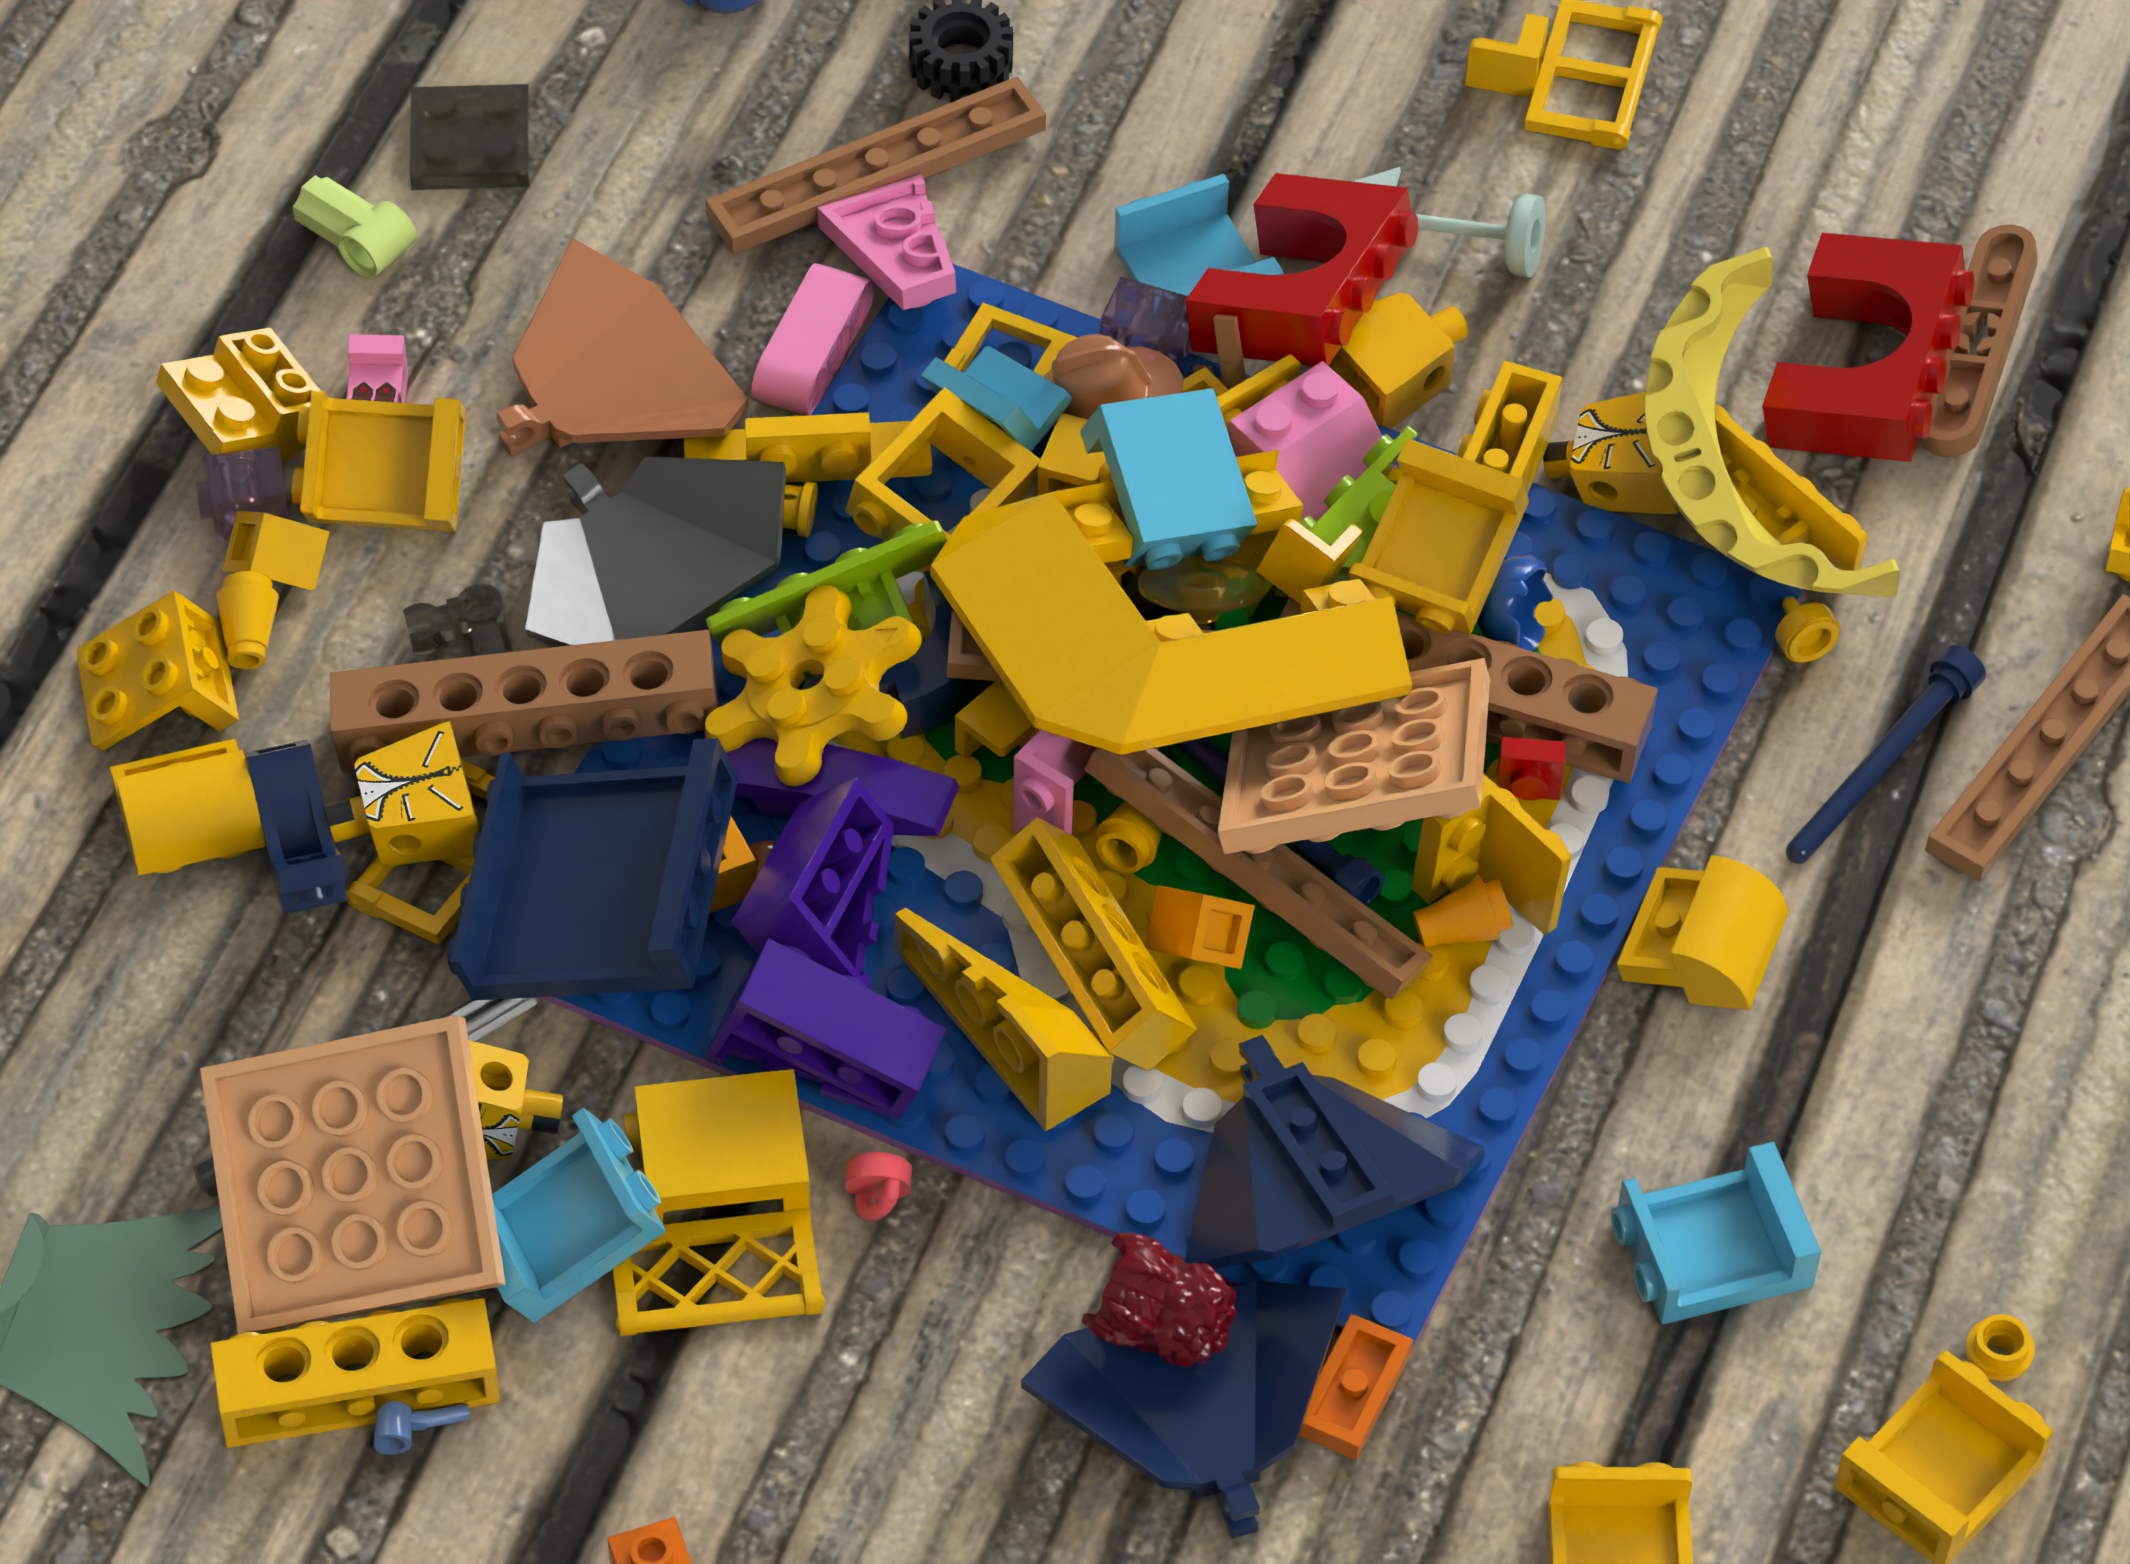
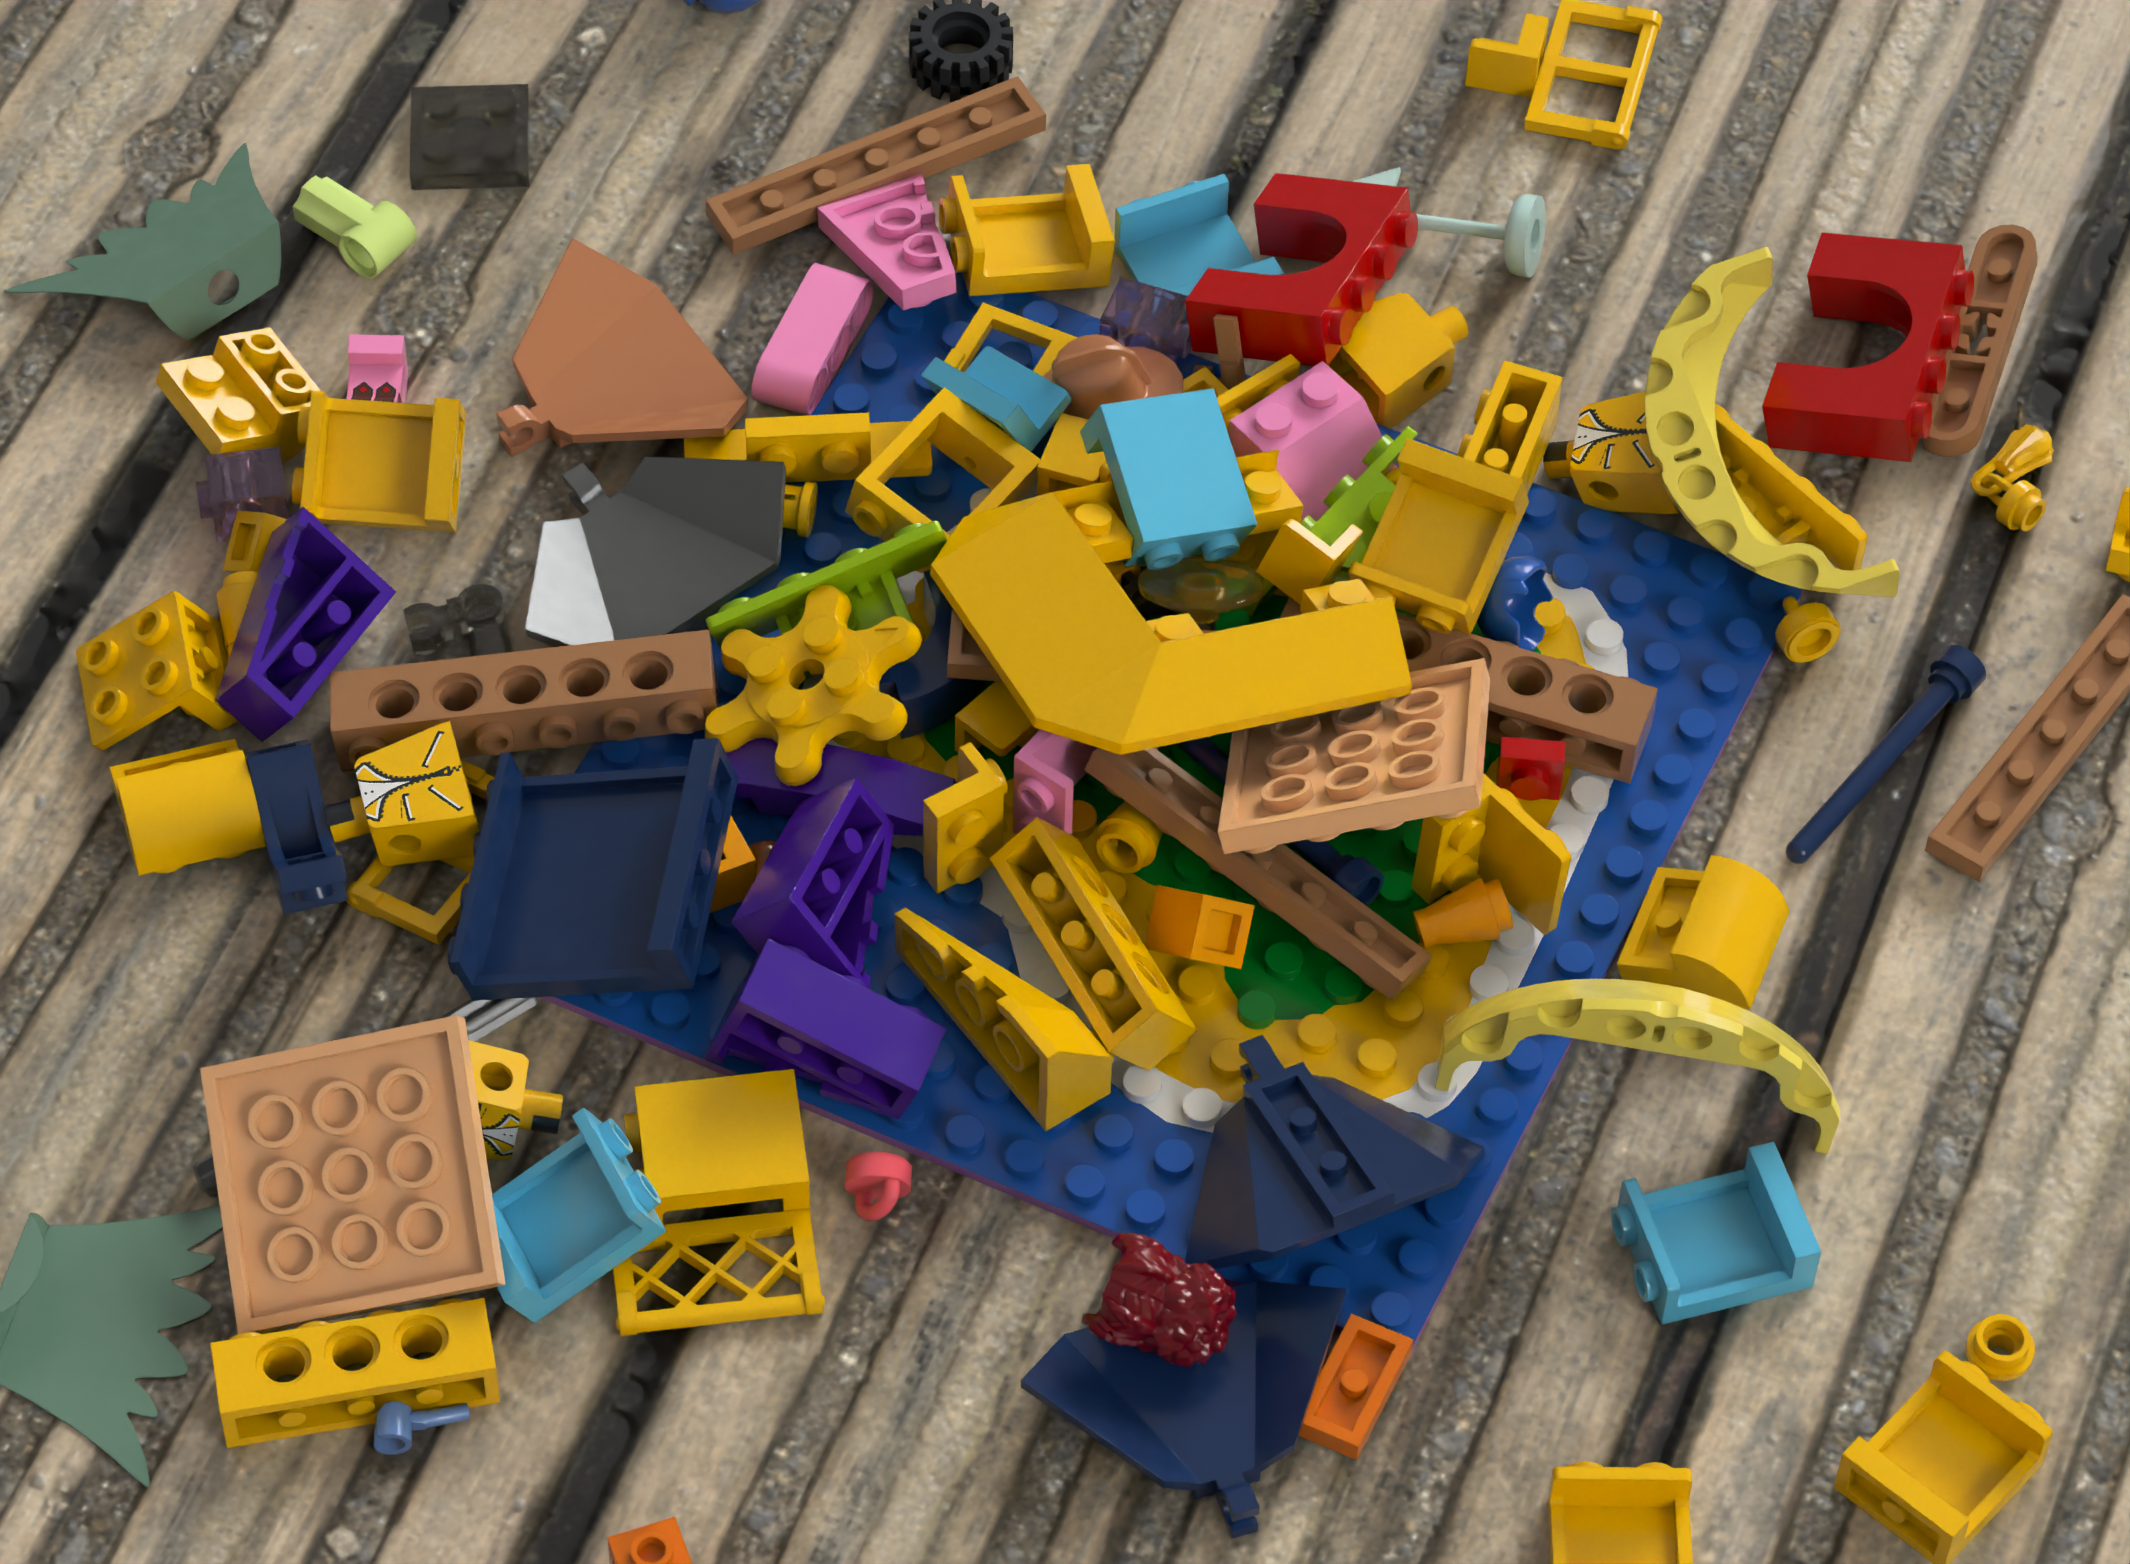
(182, 251): none -> sand green piece
(298, 623): none -> dark purple wedge
(964, 822): none -> yellow bracket
(1030, 239): none -> yellow panel
(1647, 1019): none -> light yellow windscreen
(2020, 454): none -> yellow piece

